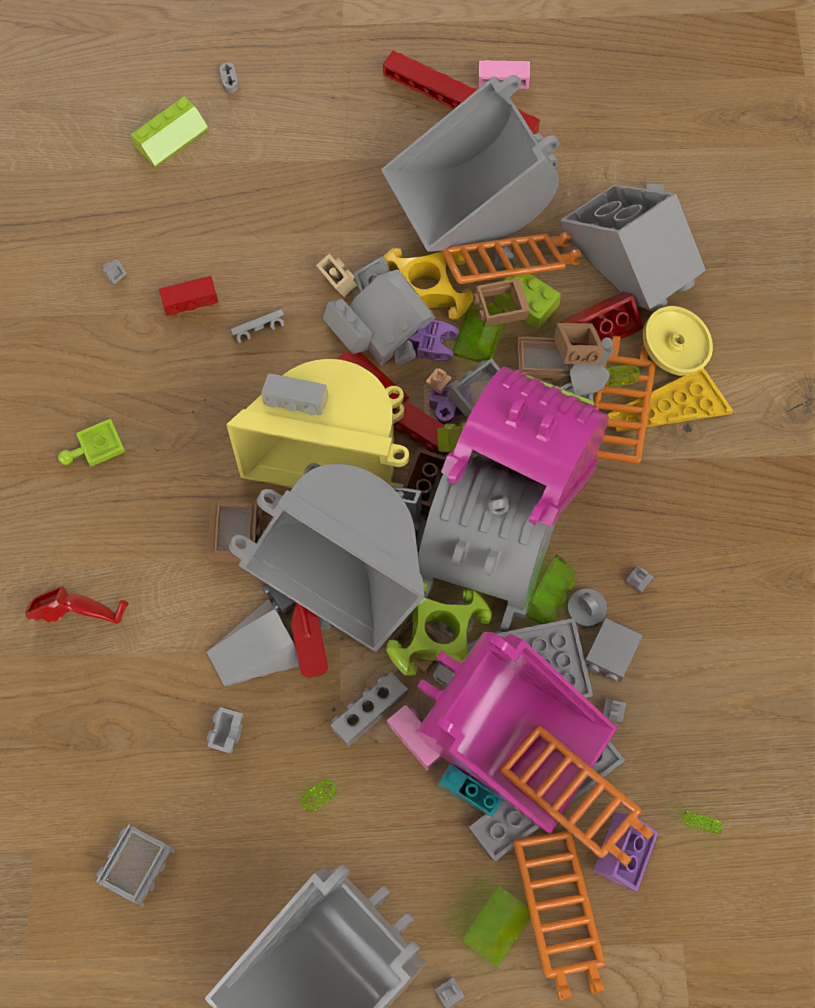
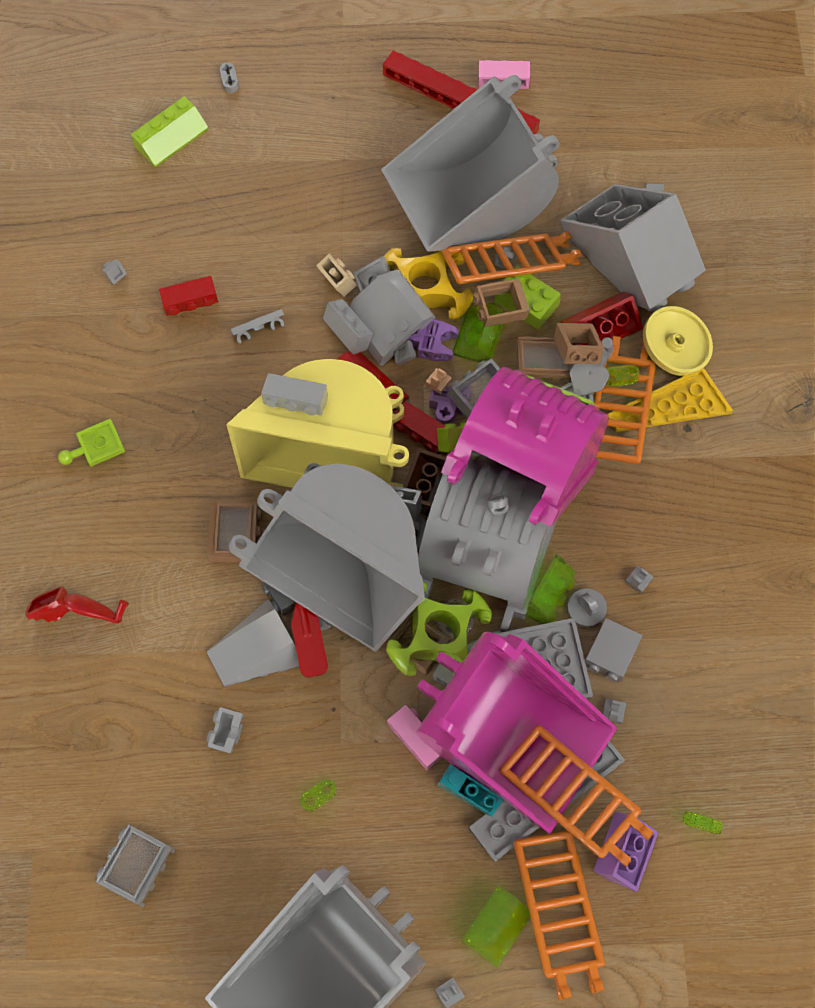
(349, 734): light grey brick -> none

